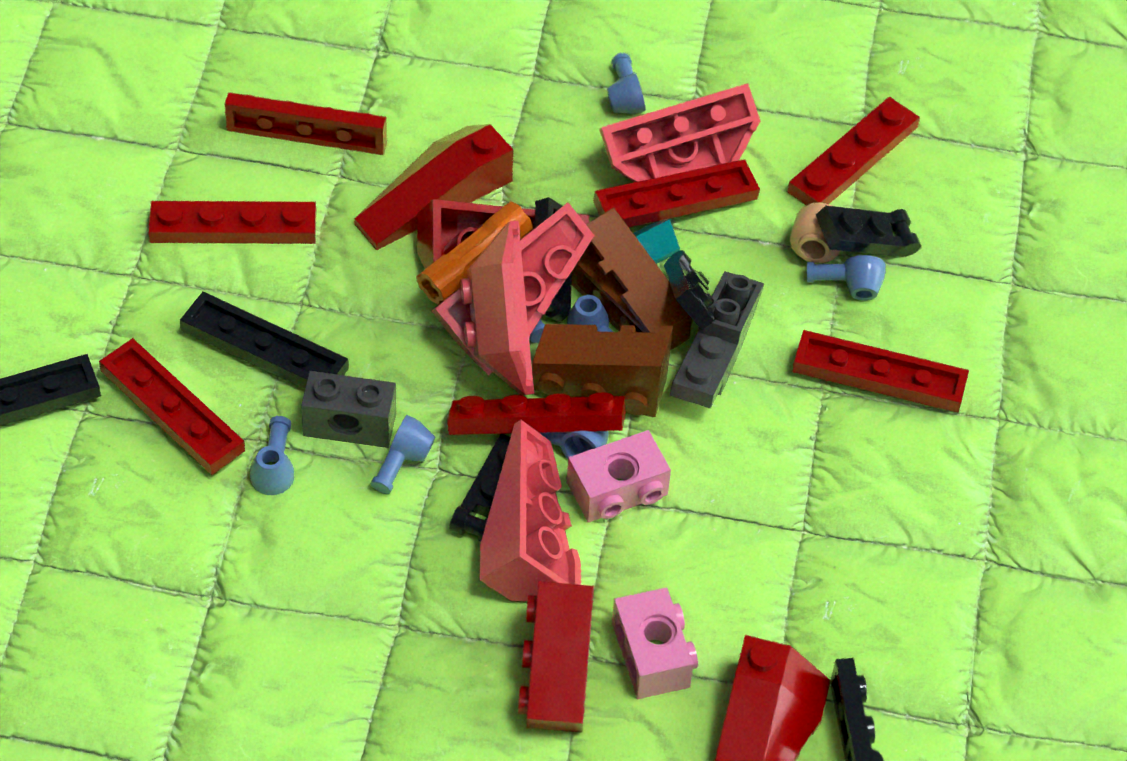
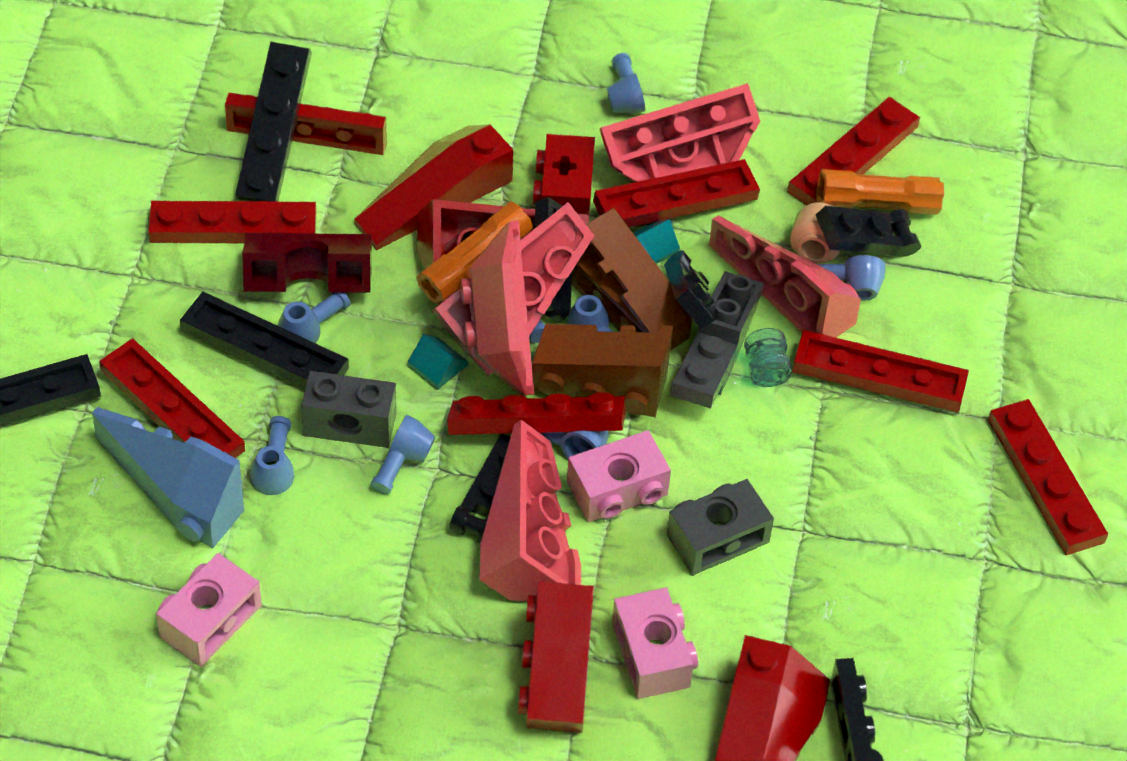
(186, 480): none -> medium blue wedge
(204, 631): none -> bright pink brick
(273, 123): none -> black plate
(280, 258): none -> dark red arch
(305, 321): none -> medium blue bar
(436, 360): none -> teal slope
(566, 171): none -> red brick
(705, 544): none -> dark grey brick
(770, 364): none -> clear light blue wheel
(795, 286): none -> coral wedge
(852, 190): none -> orange axle
(1047, 477): none -> red plate

